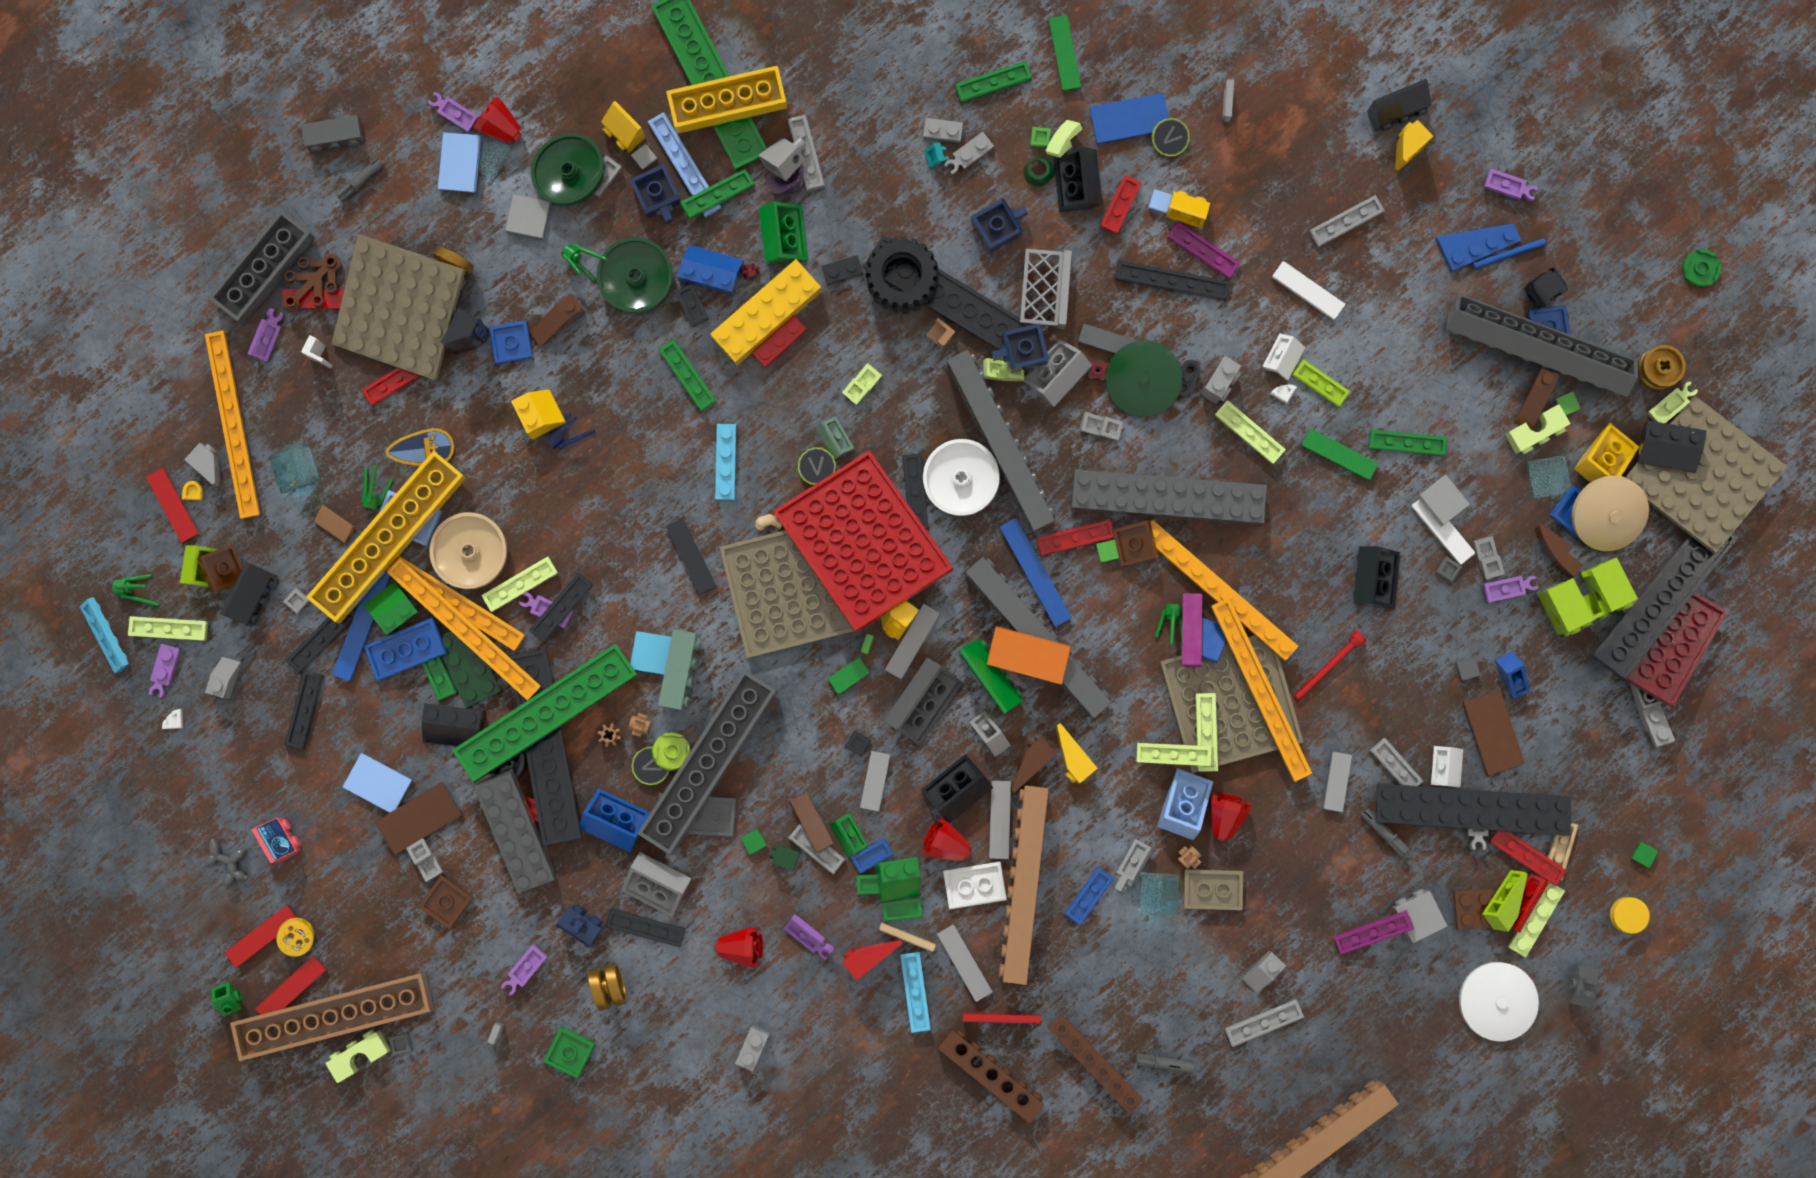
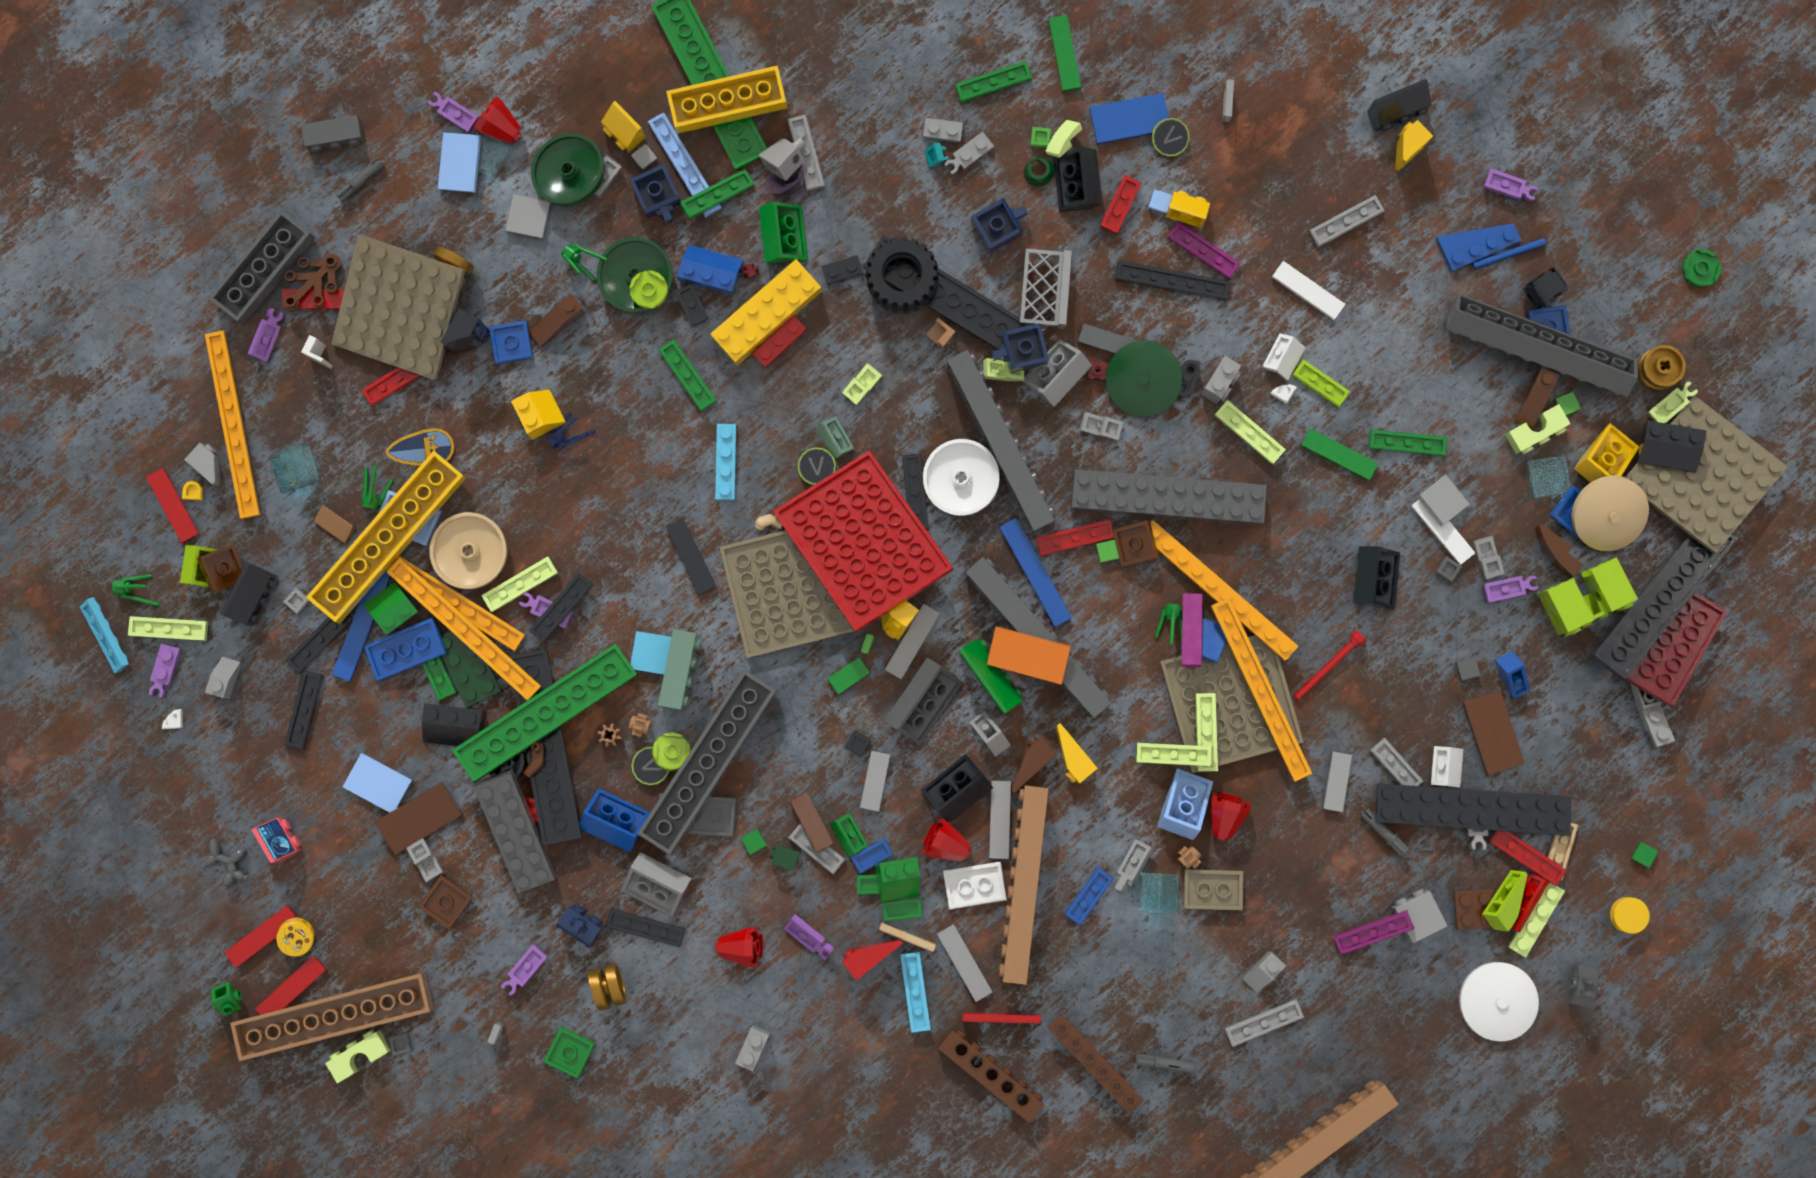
(537, 759): none -> reddish brown arm
(648, 289): none -> lime tile

